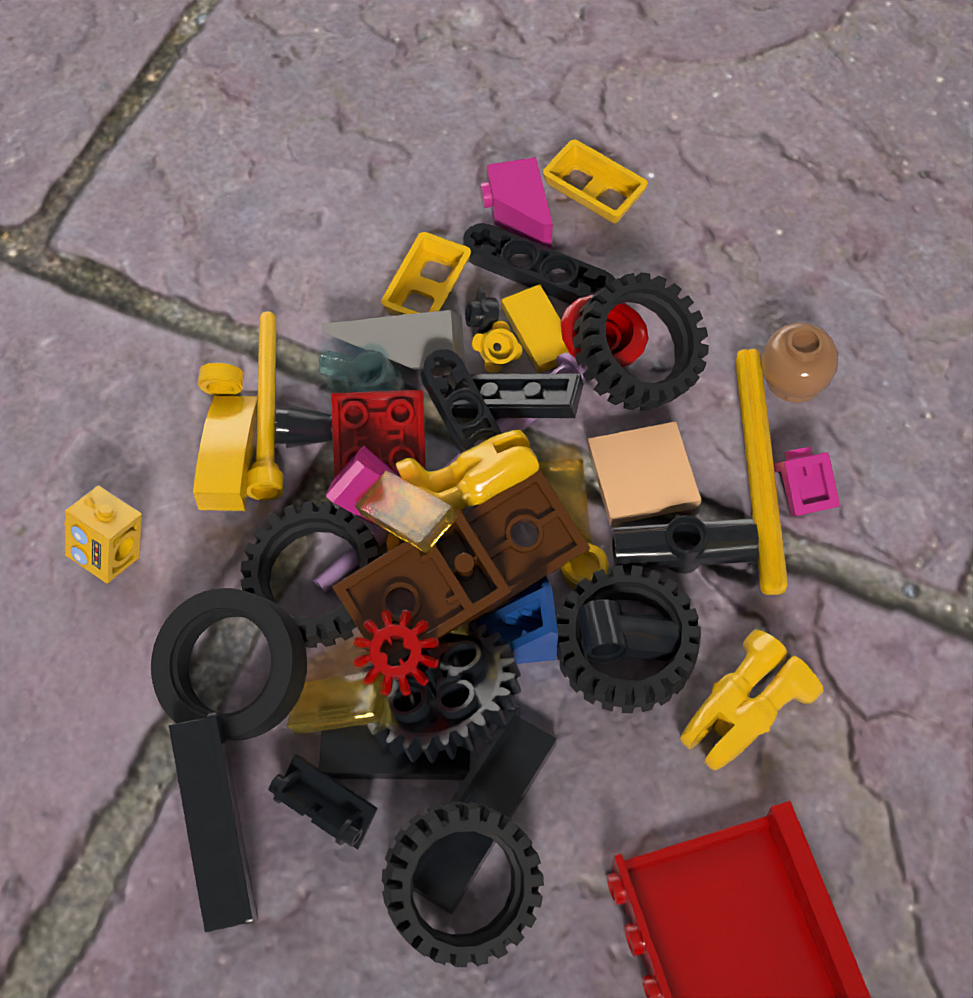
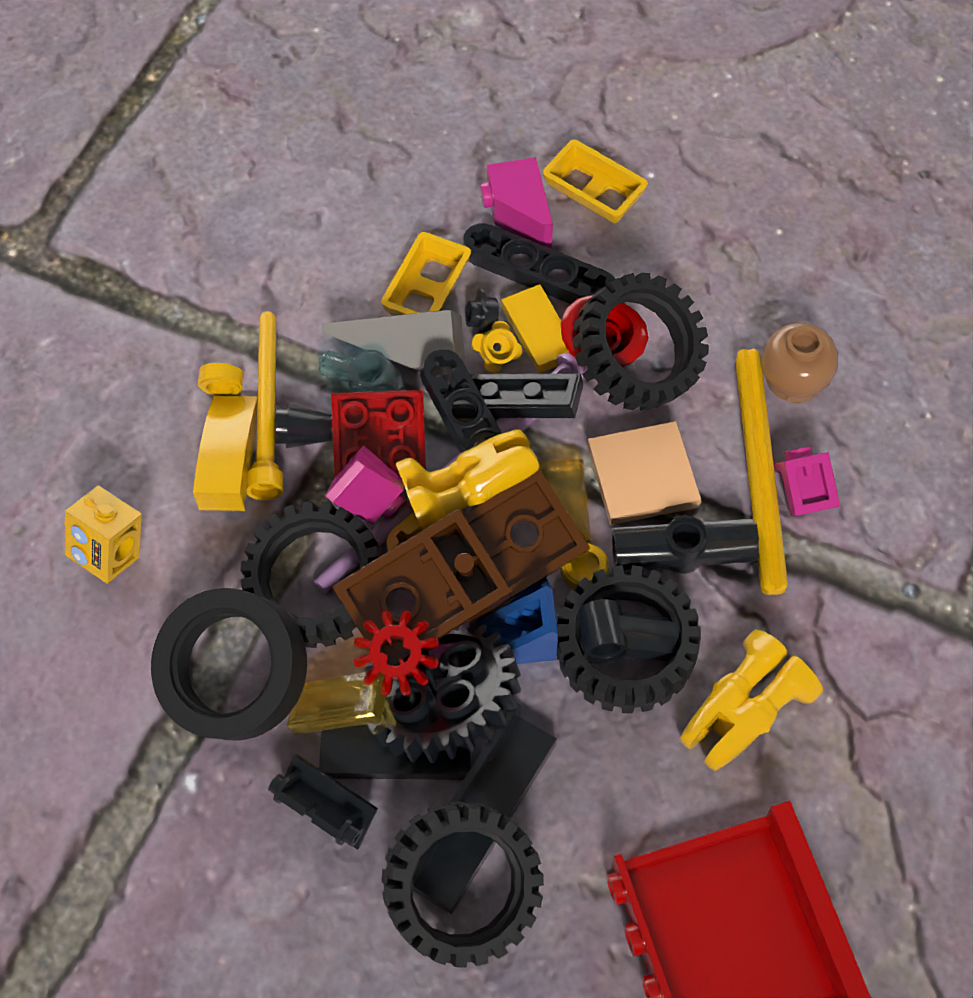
(213, 823): black panel -> none
(406, 511): clear yellow tile -> none

